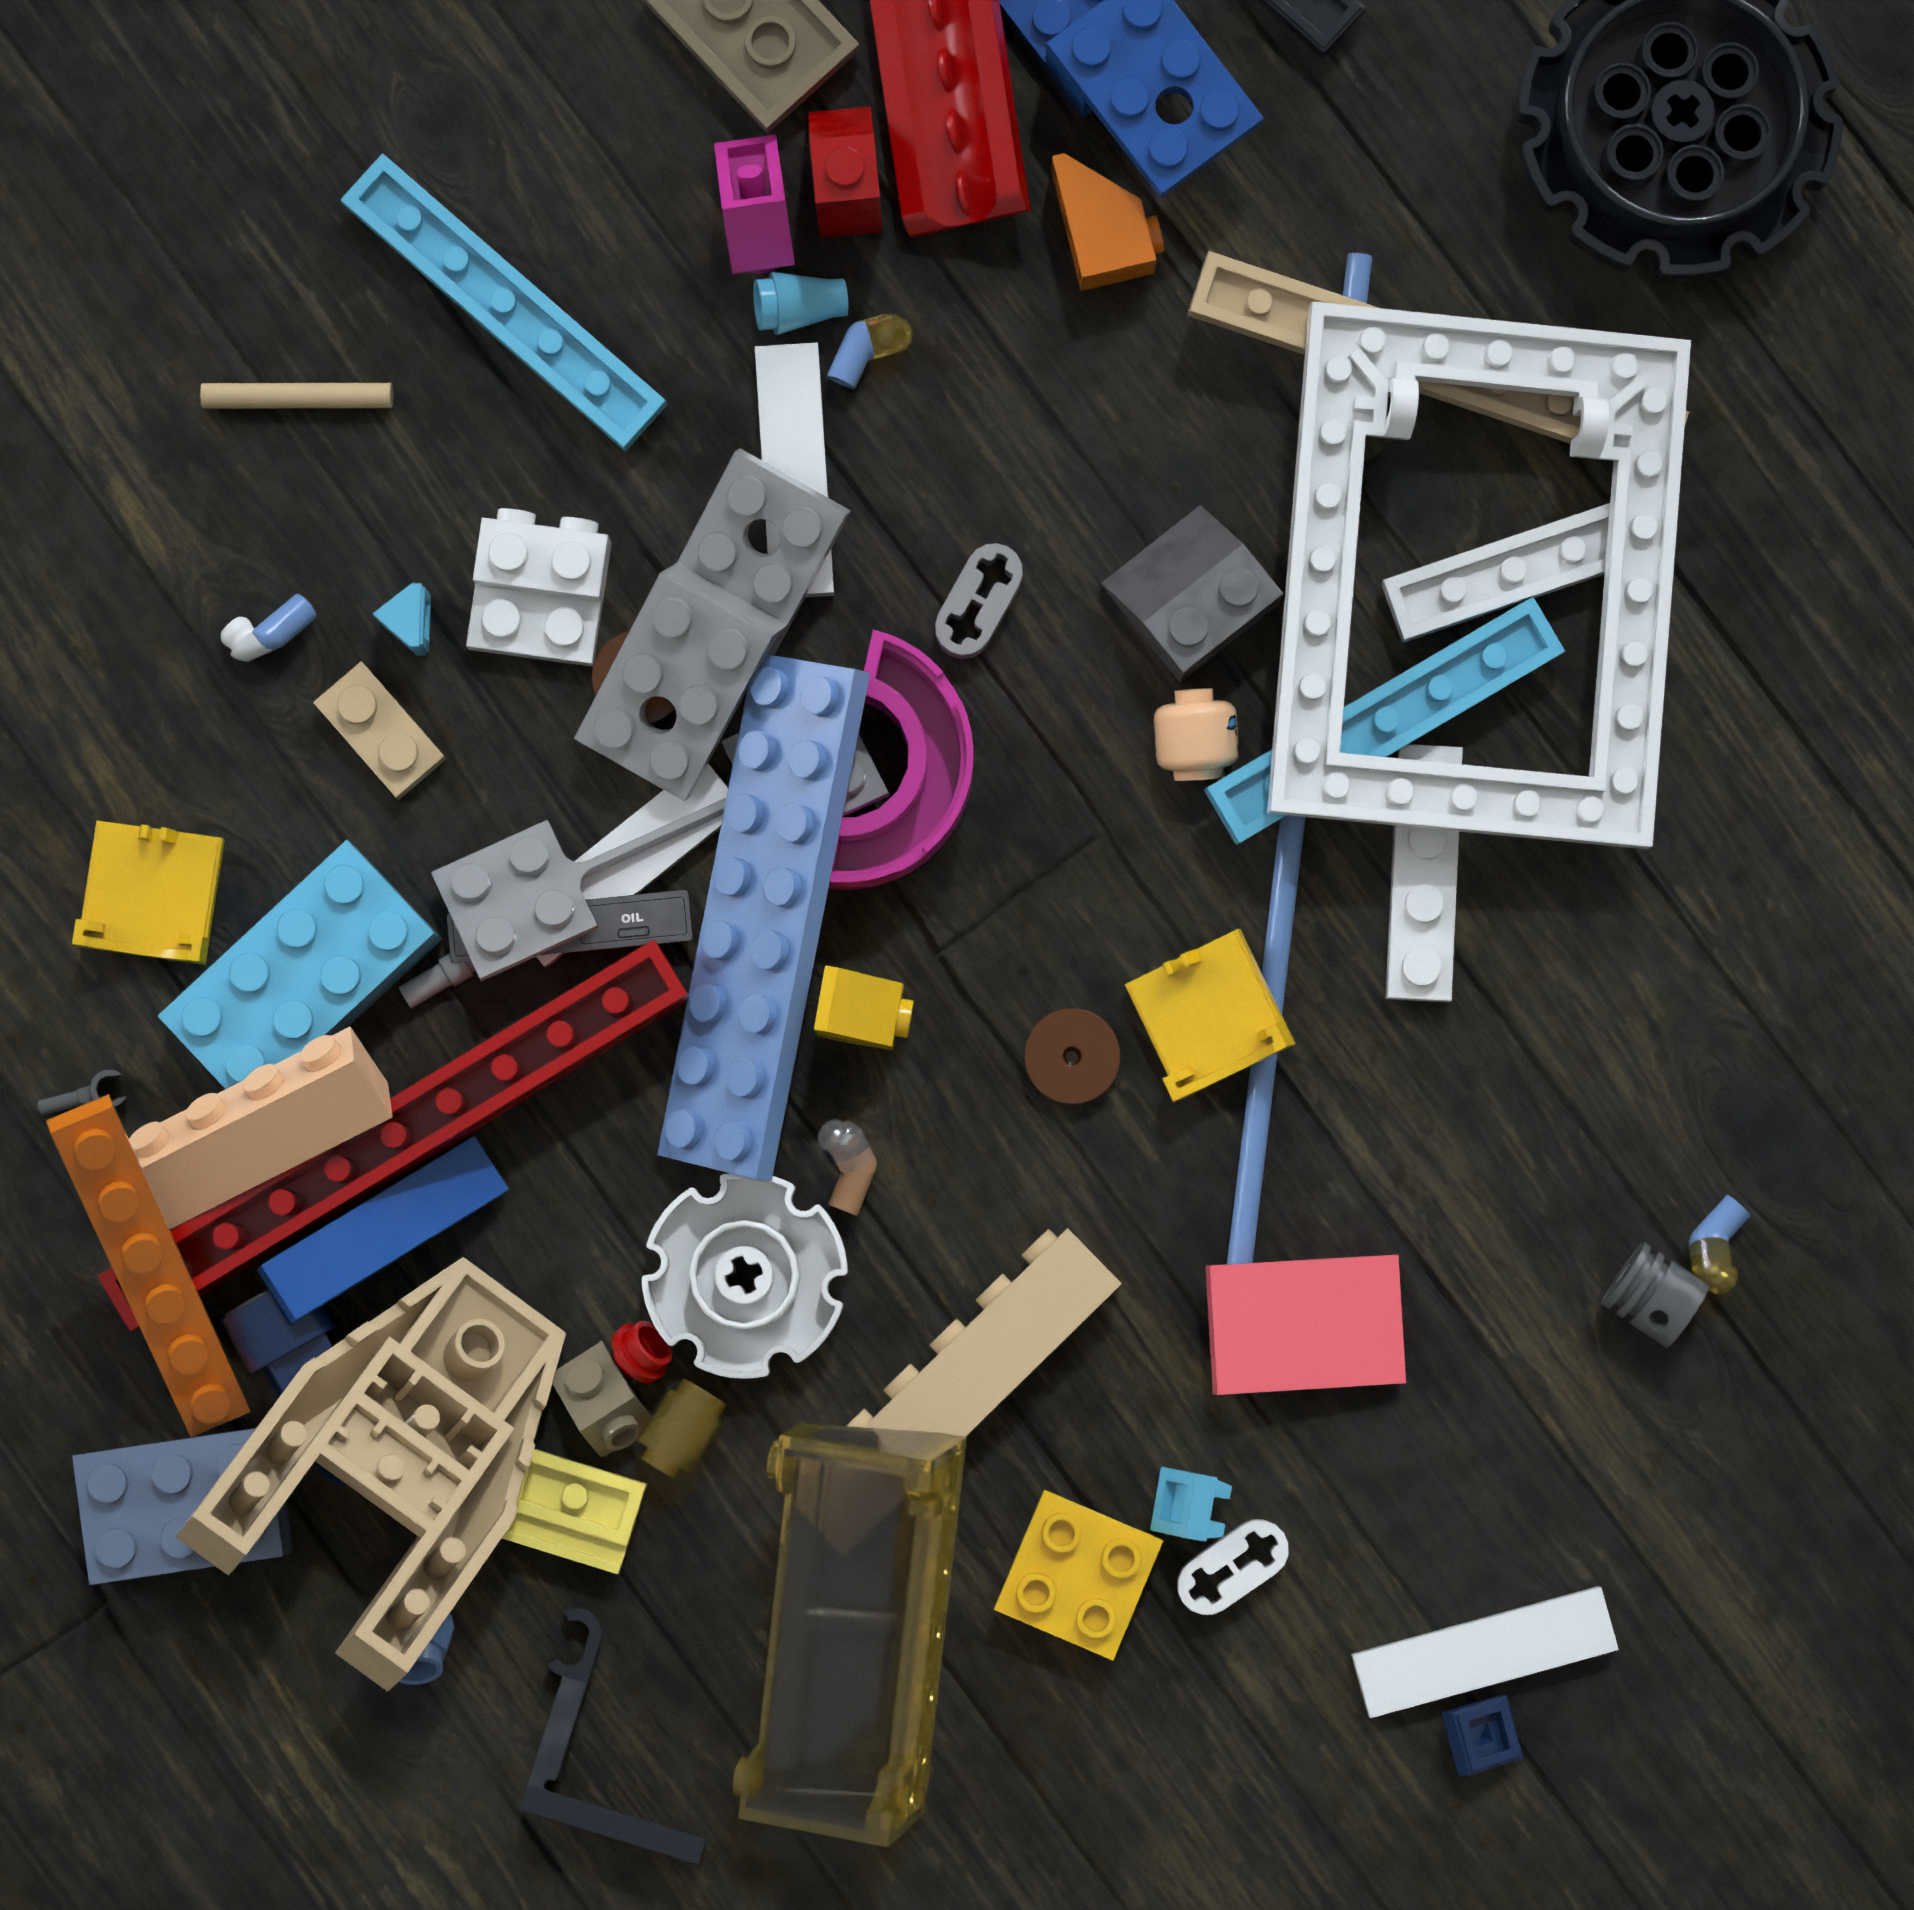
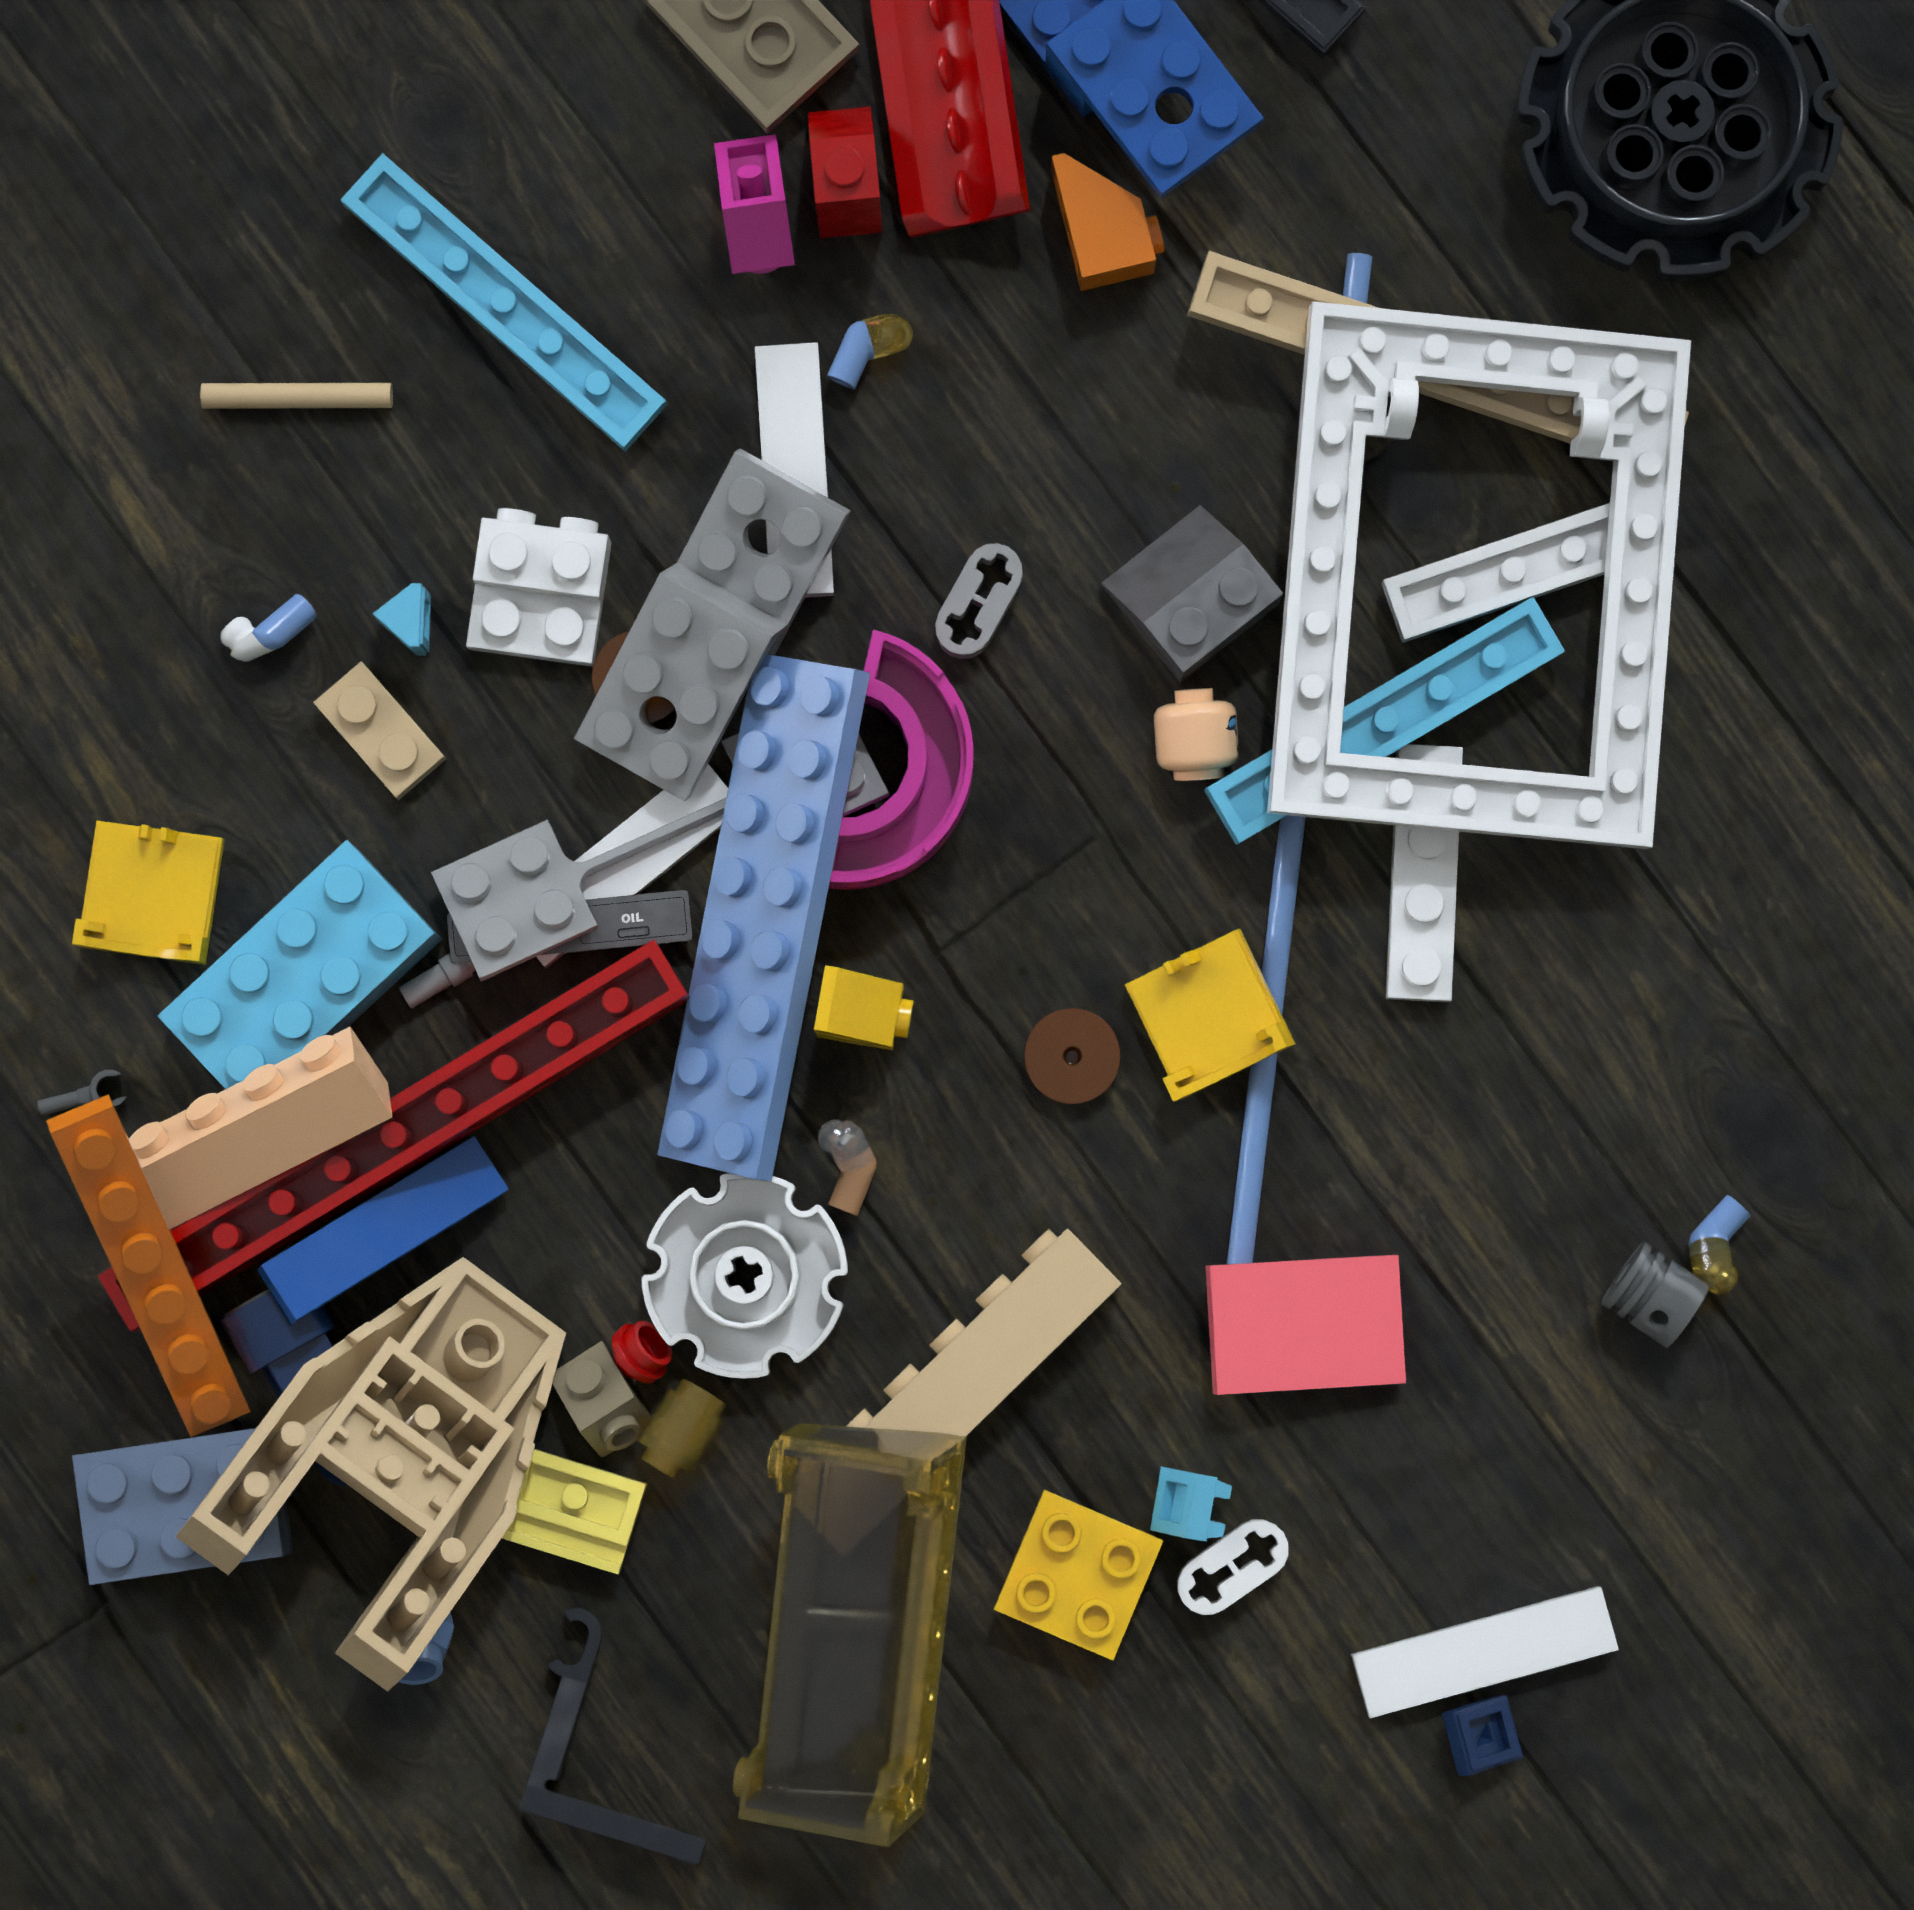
(796, 301): medium azure cone -> none

